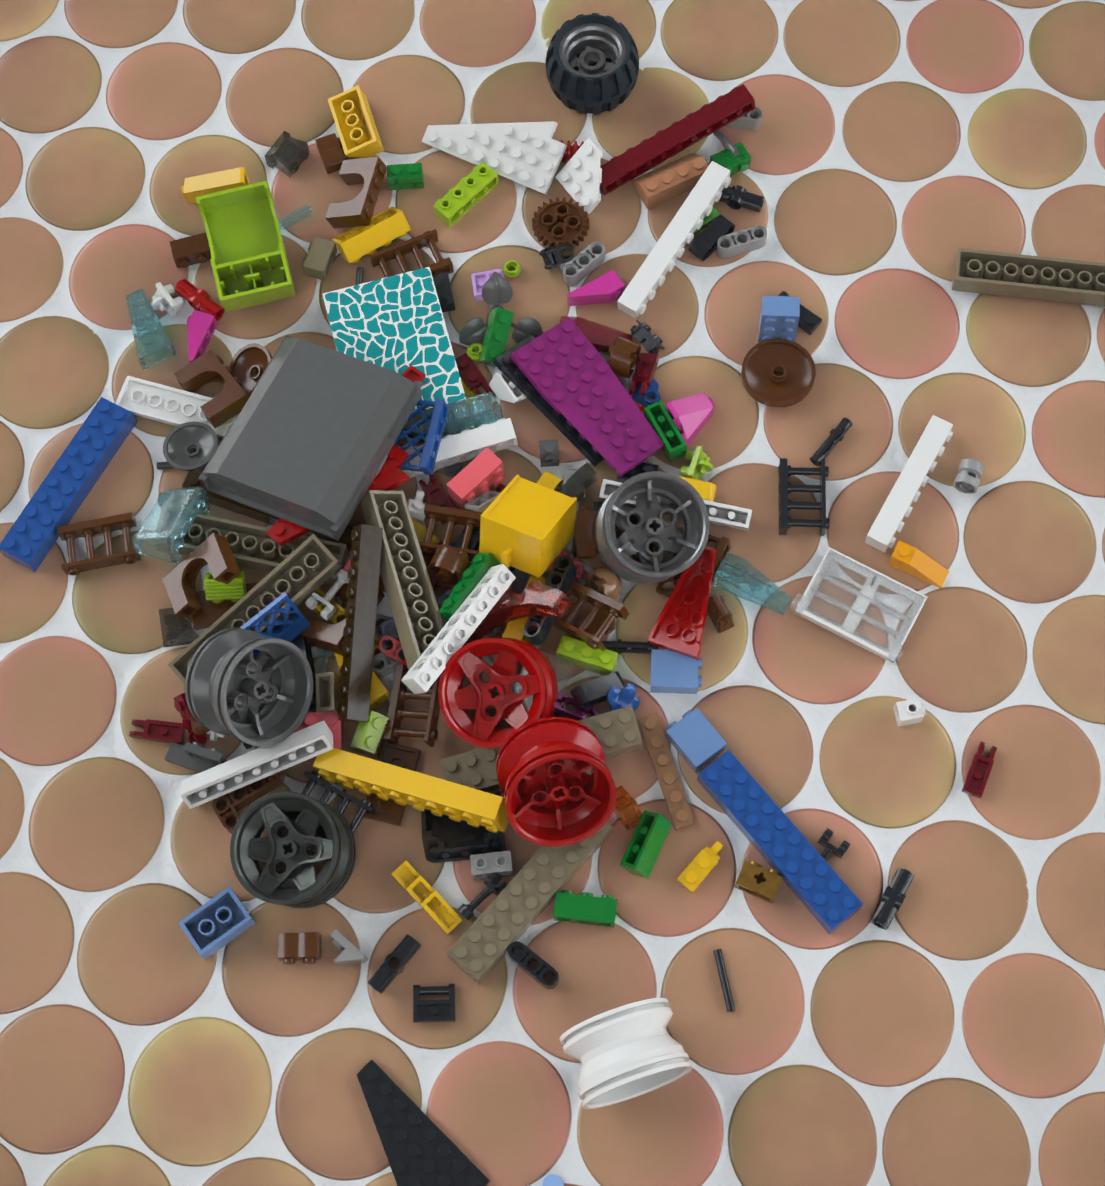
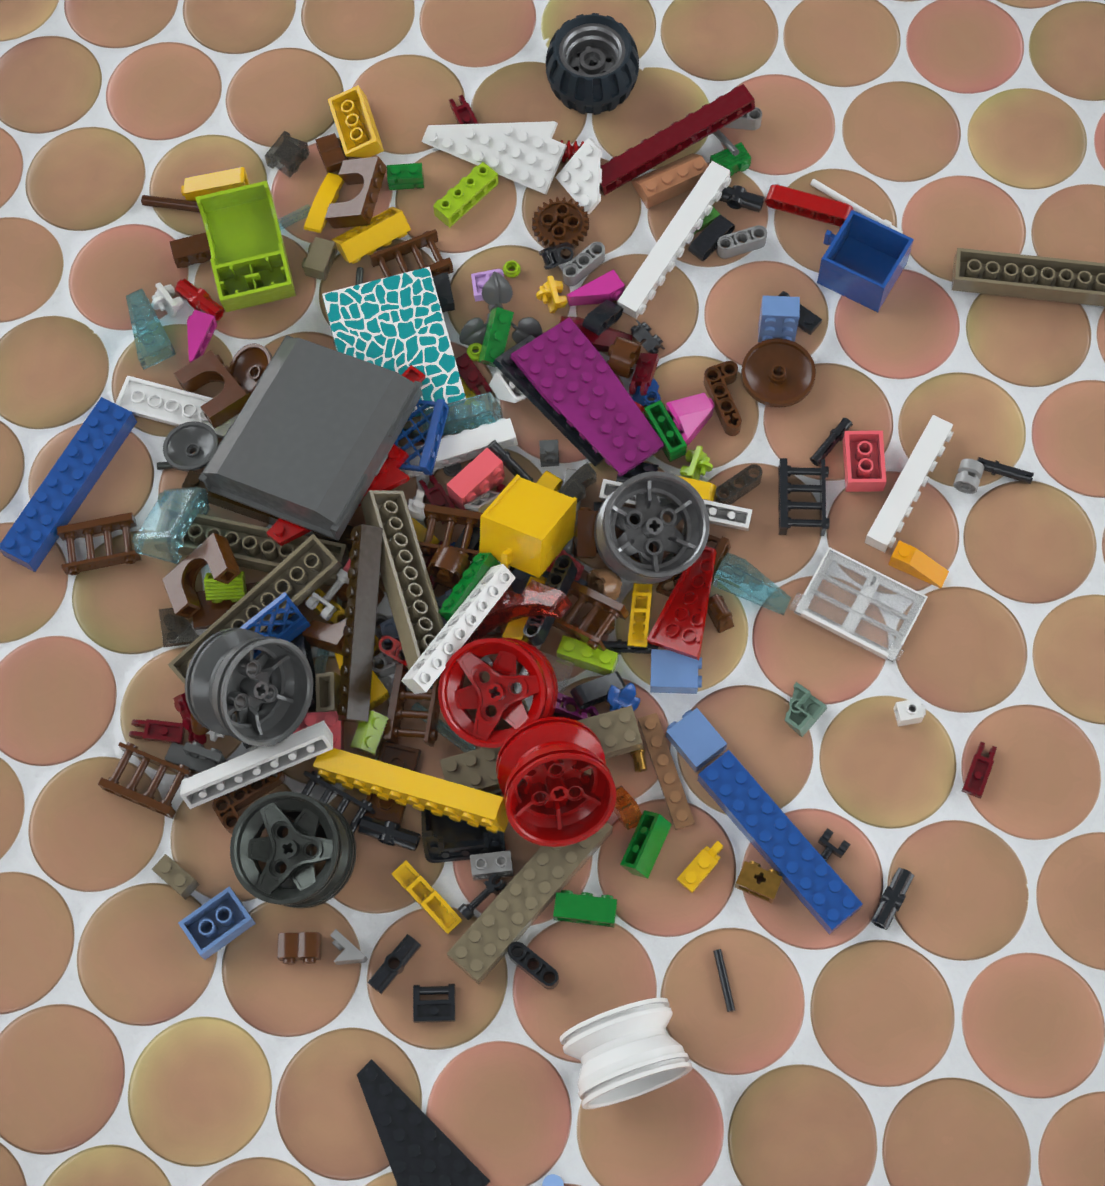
(147, 799): none -> reddish brown fence
(170, 203): none -> reddish brown axle
(175, 876): none -> dark tan brick
(326, 194): none -> yellow slope
(389, 833): none -> black piece
(447, 732): none -> clear light blue axle
(463, 113): none -> dark red hinge
(508, 461): none -> black pin
(549, 294): none -> yellow hips
(602, 317): none -> black beam
(639, 760): none -> pearl gold axle
(640, 615): none -> yellow slope
(725, 400): none -> reddish brown beam
(742, 478): none -> clear smoke beam
(803, 710): none -> sand green slope
(807, 205): none -> red beam
(818, 185): none -> white bar
(864, 260): none -> blue piece
(864, 461): none -> coral brick
(1007, 471): none -> black pin

